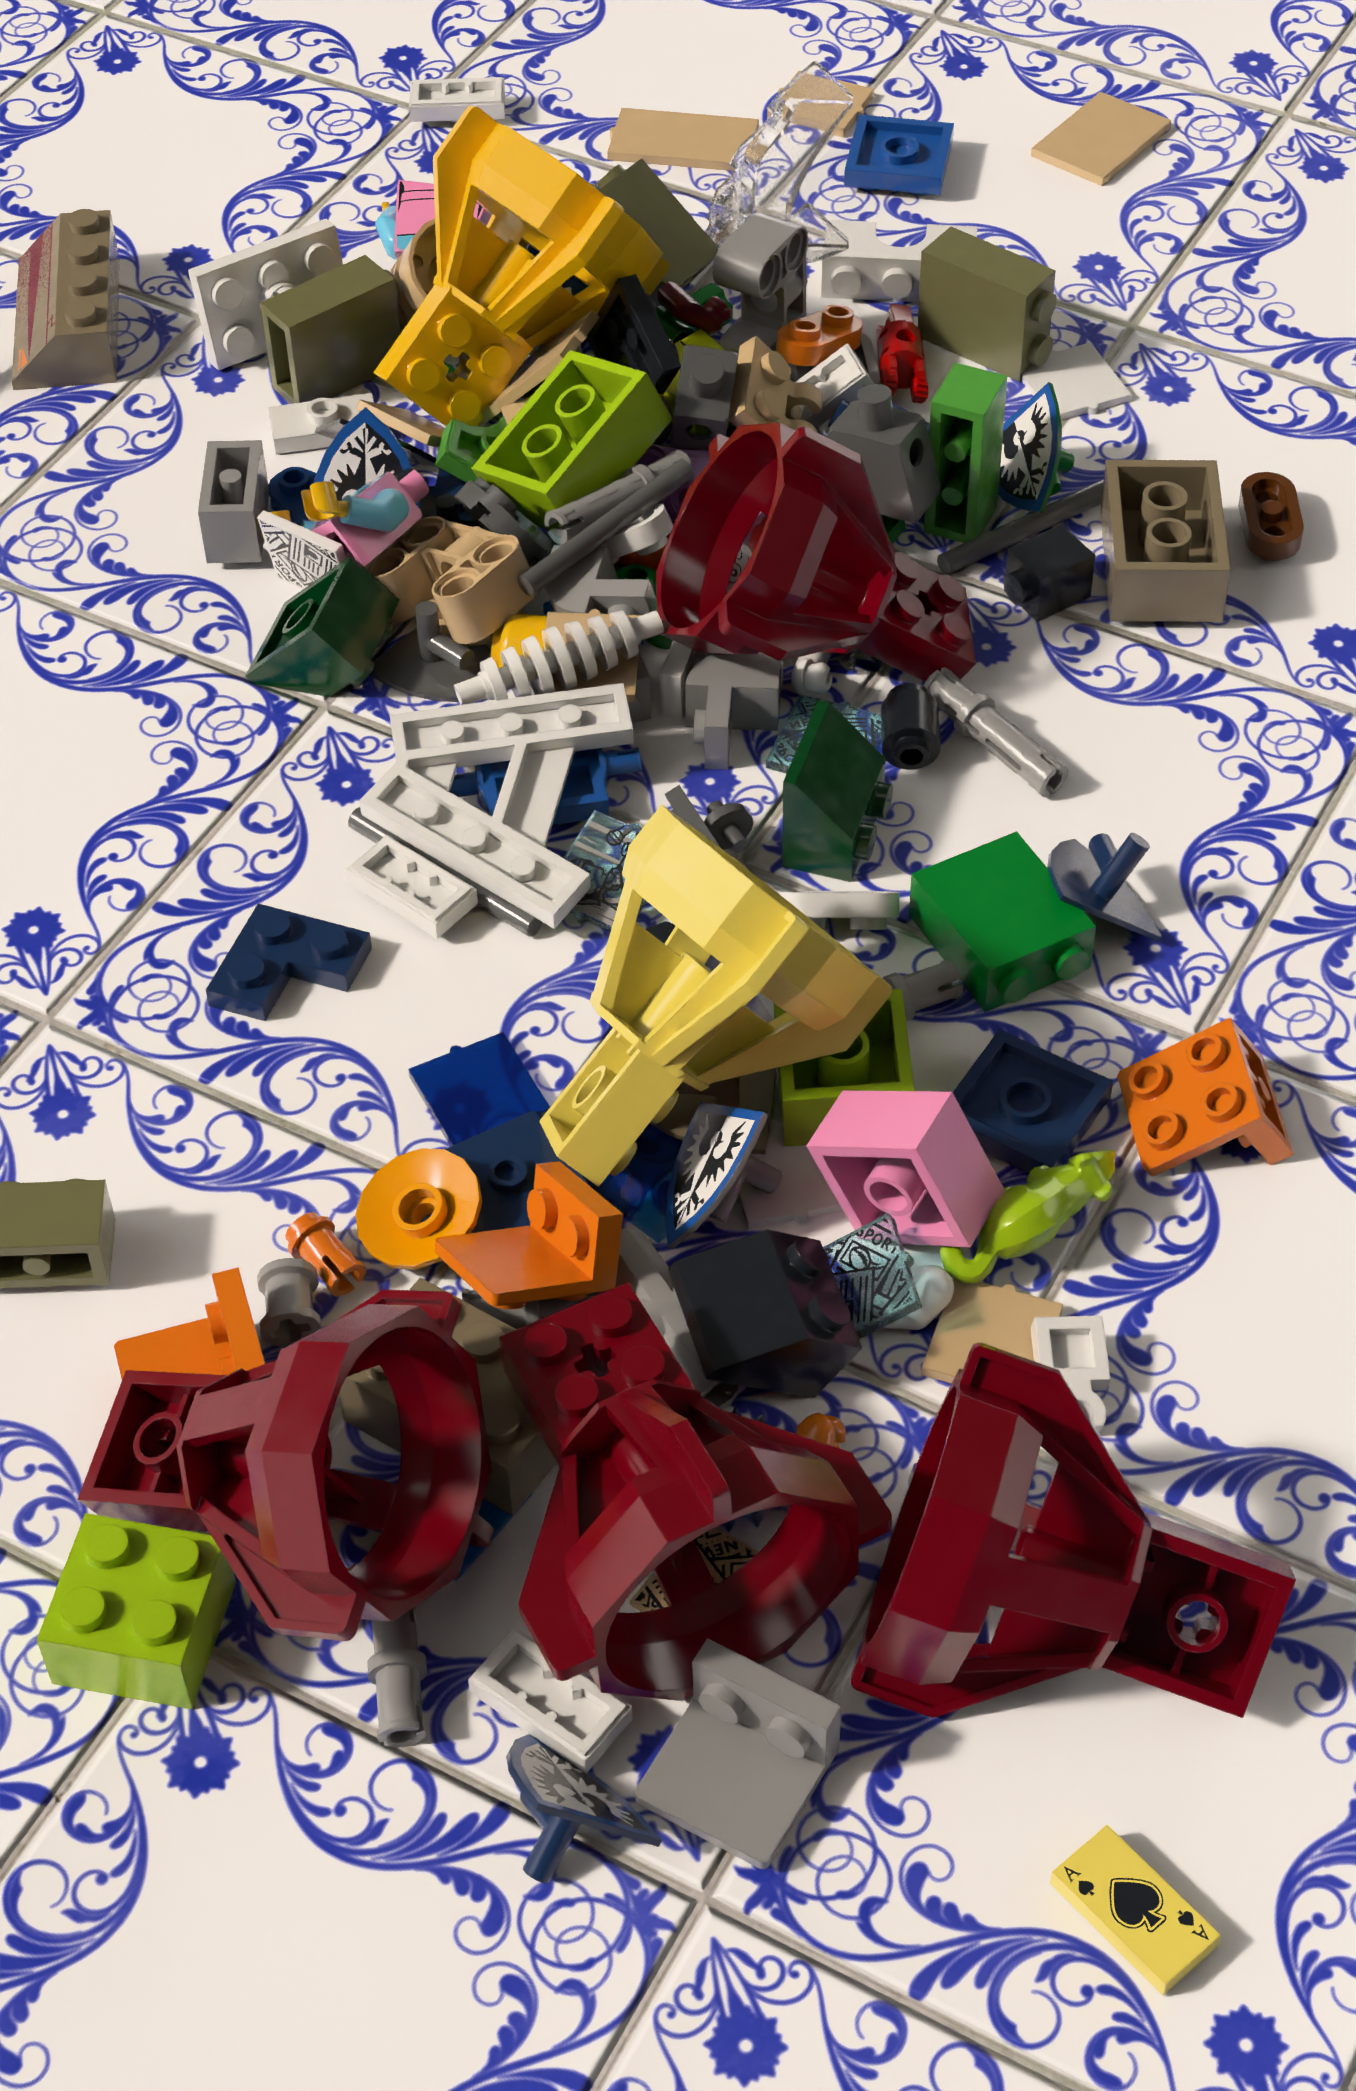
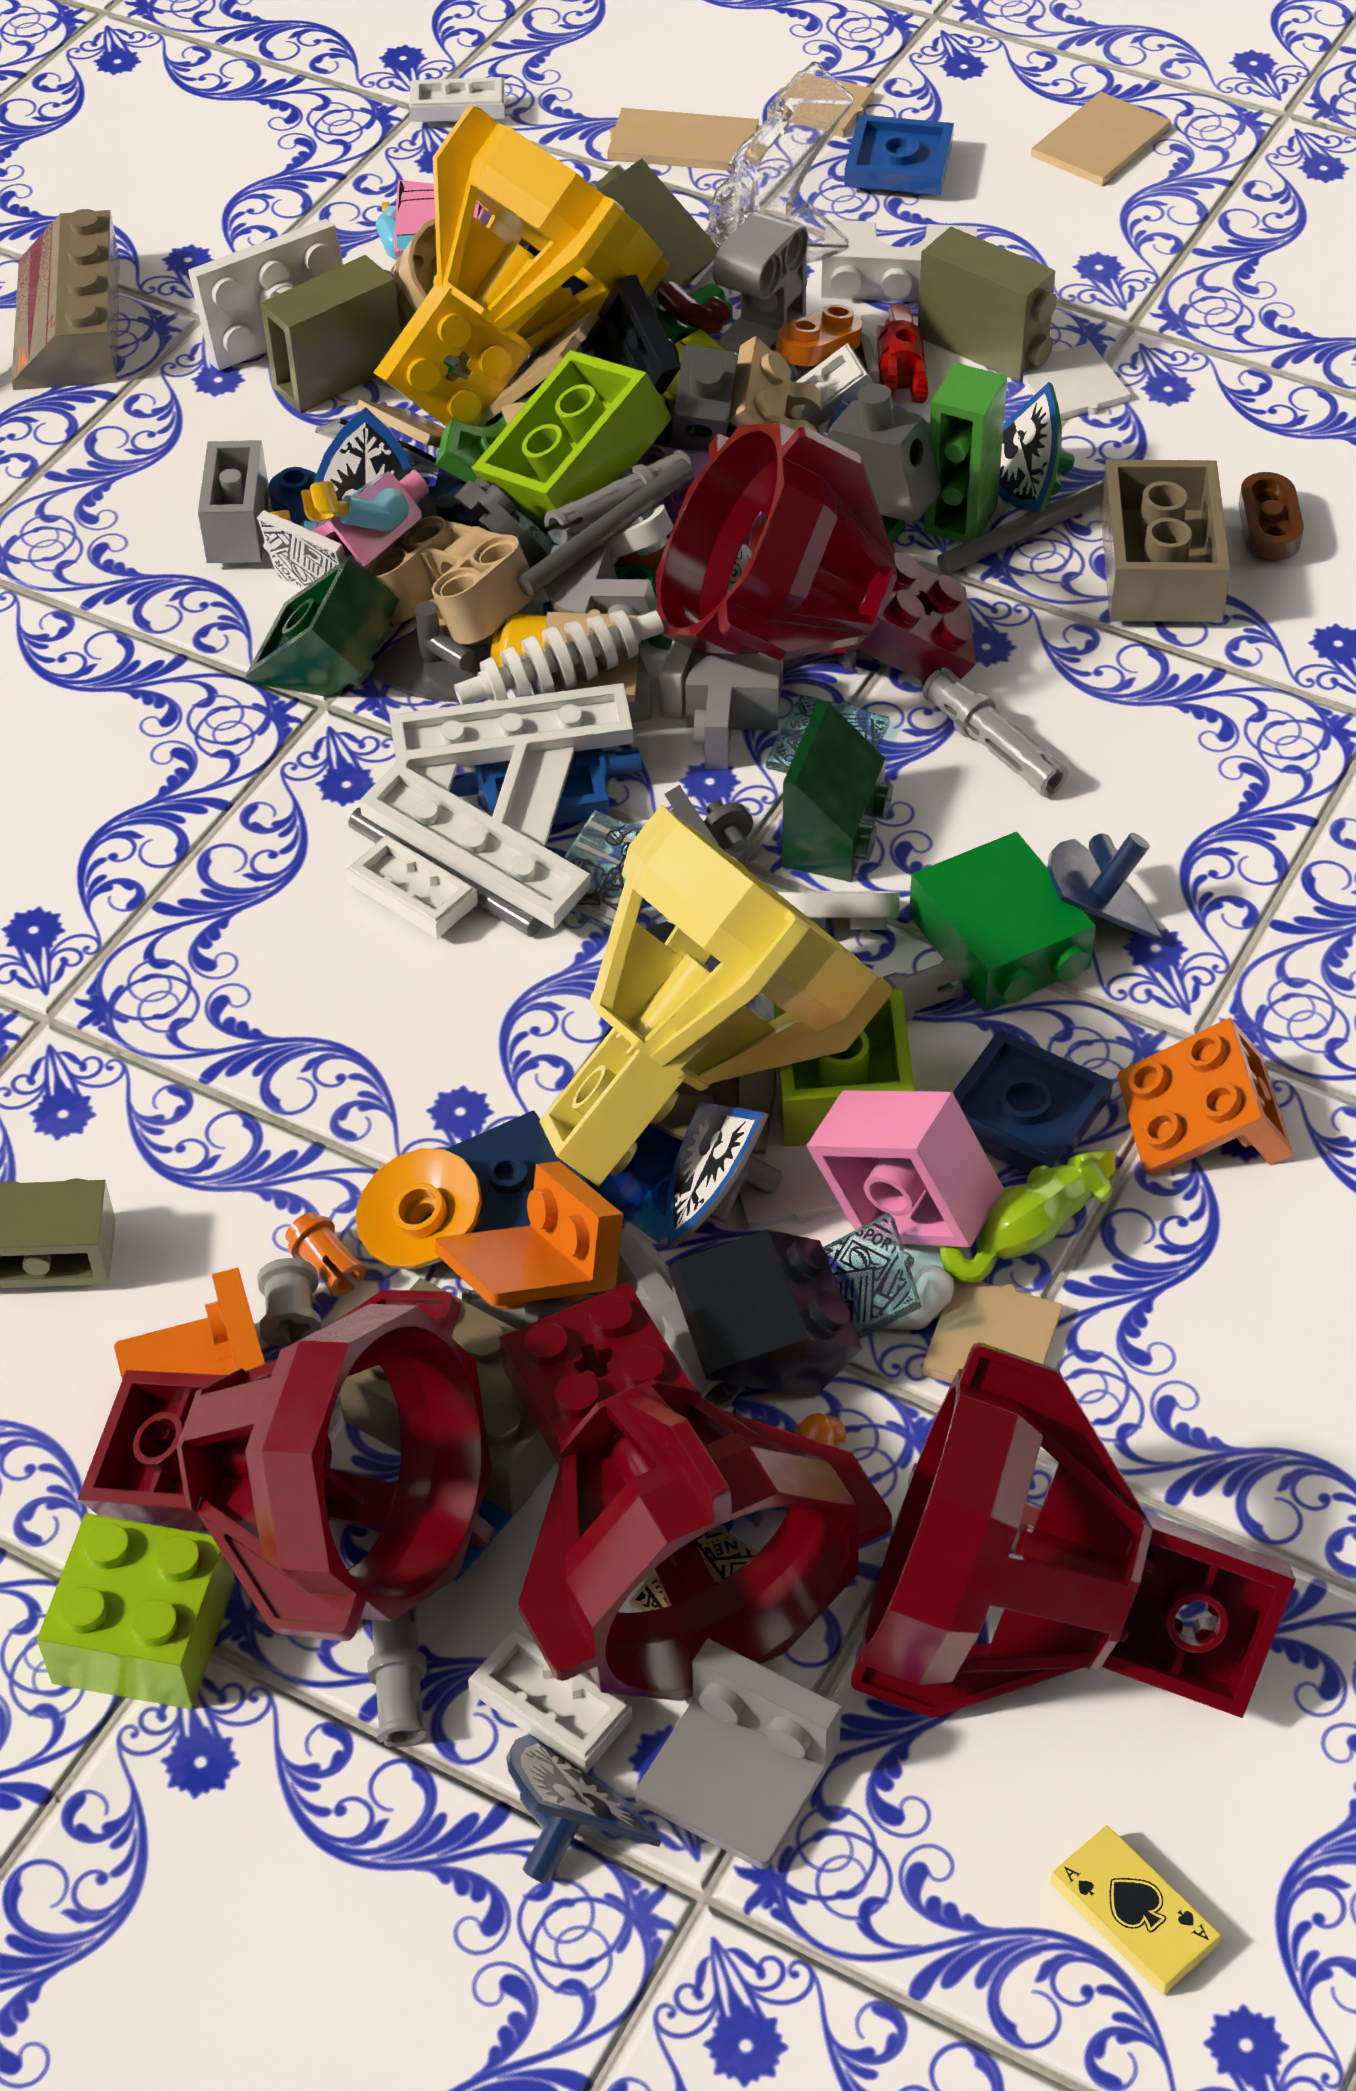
(284, 946): dark blue plate -> none
(295, 423): white plate -> none
(477, 1088): clear blue piece -> none
(812, 674): white arm -> none
(910, 727): black brick -> none
(1049, 573): black brick -> none
(1080, 1352): white plate -> none

